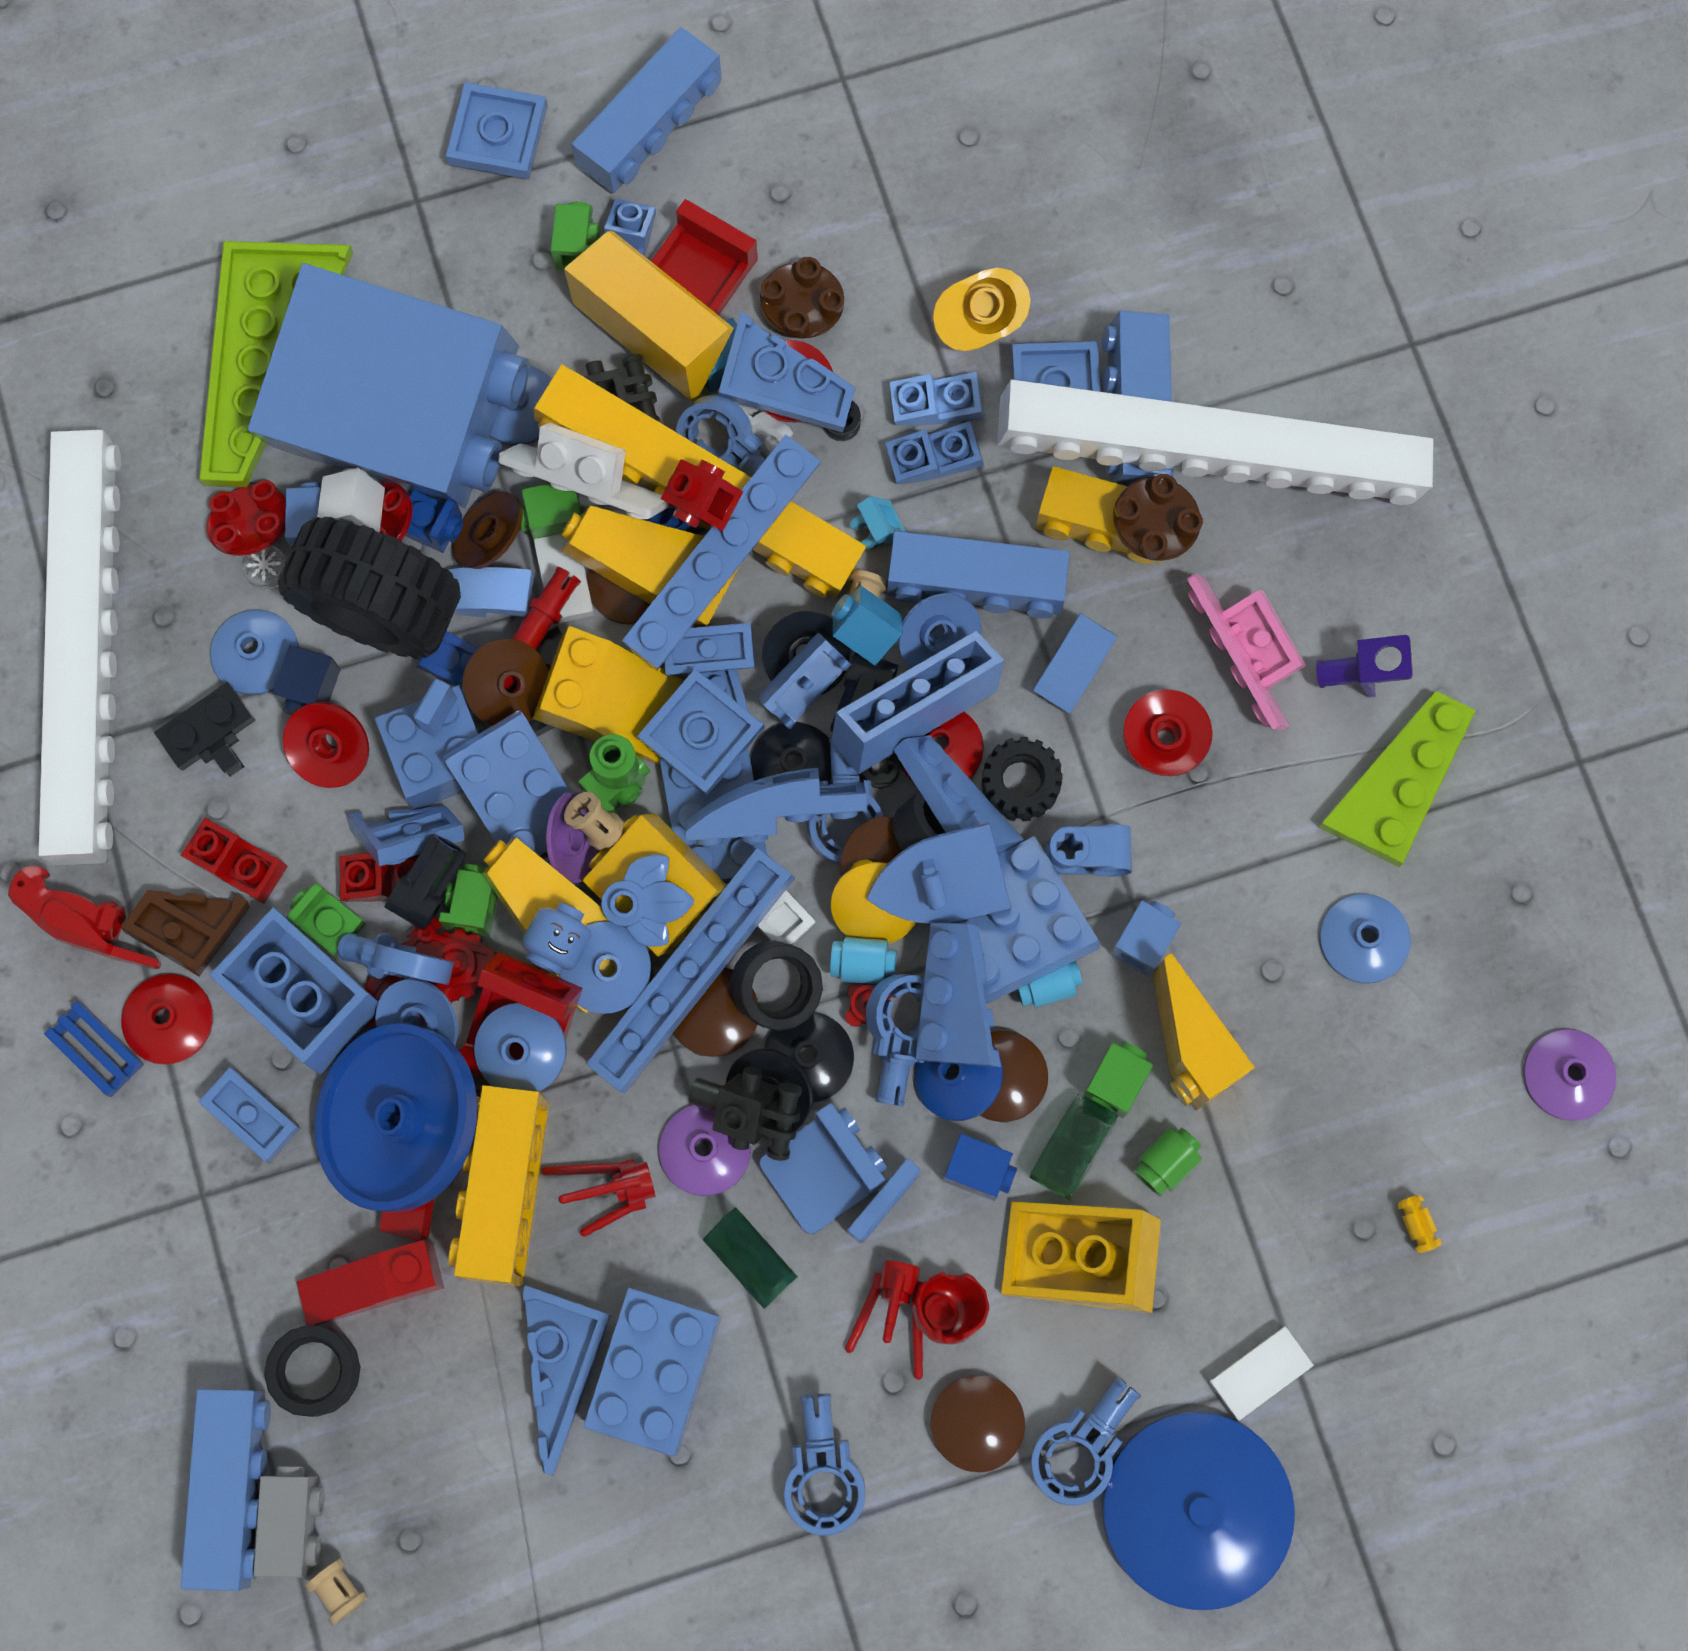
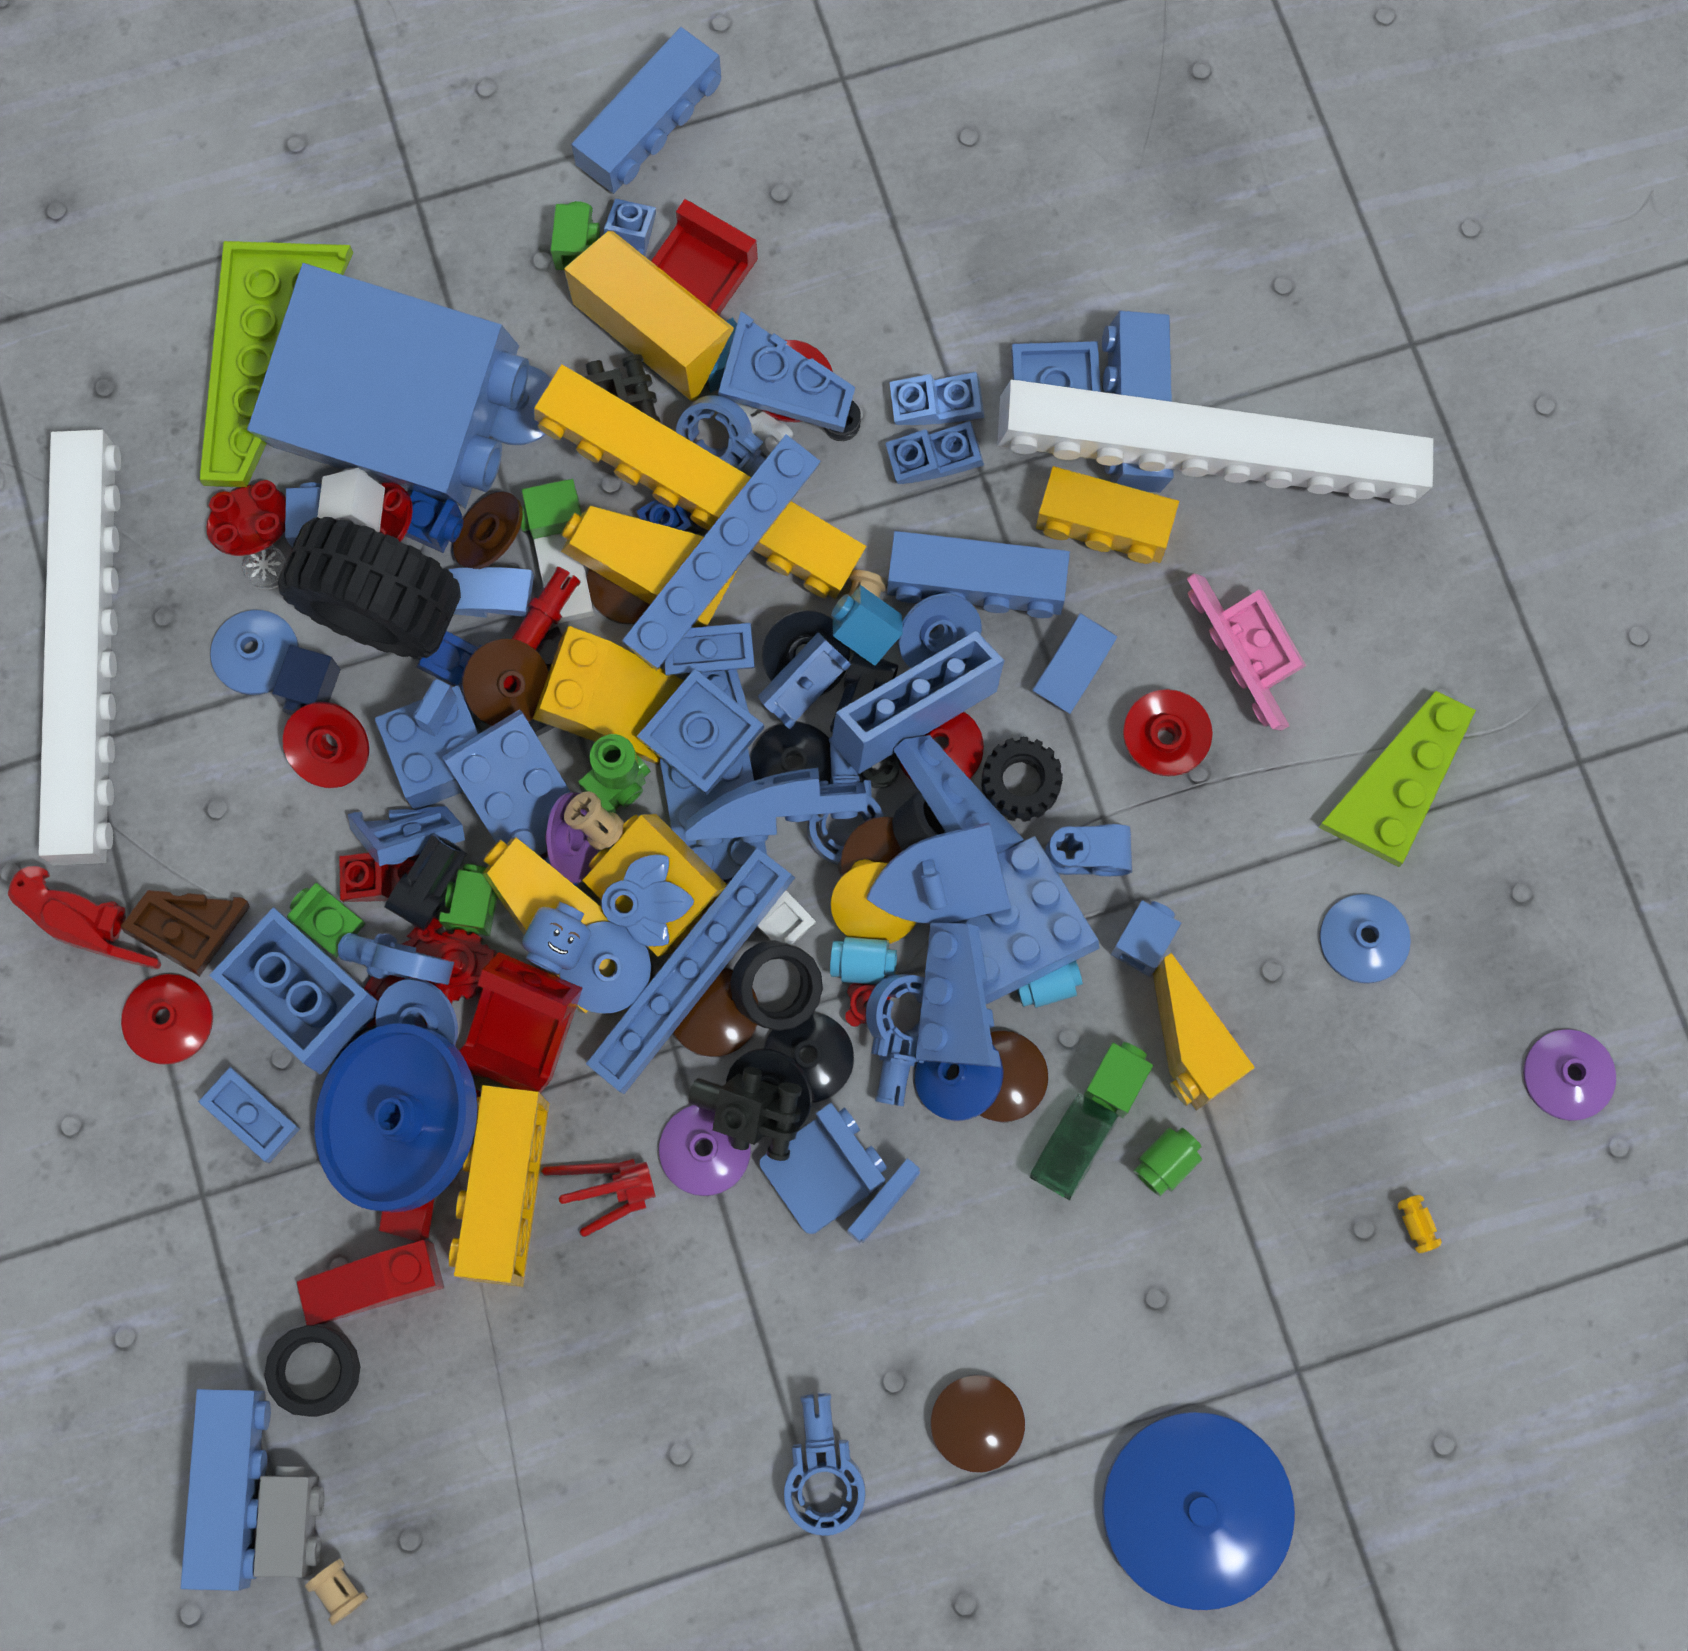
(67, 1023): blue tile -> none
(208, 731): black hinge -> none
(234, 860): red slope -> none
(496, 130): medium blue plate -> none
(542, 1045): medium blue dish -> none
(563, 1351): medium blue wing -> none
(582, 466): white bracket -> none
(652, 1372): medium blue brick -> none
(701, 494): red brick -> none
(750, 1258): clear green plate -> none
(802, 299): reddish brown dish -> none
(880, 519): medium azure tile -> none
(897, 1284): red plant -> none
(950, 1308): red hair -> none
(980, 1168): blue brick -> none
(981, 309): yellow piece -> none
(1082, 1256): yellow slope -> none
(1103, 1418): medium blue pin -> none
(1157, 518): reddish brown dish -> none
(1260, 1373): white tile -> none
(1363, 667): dark purple bracket -> none

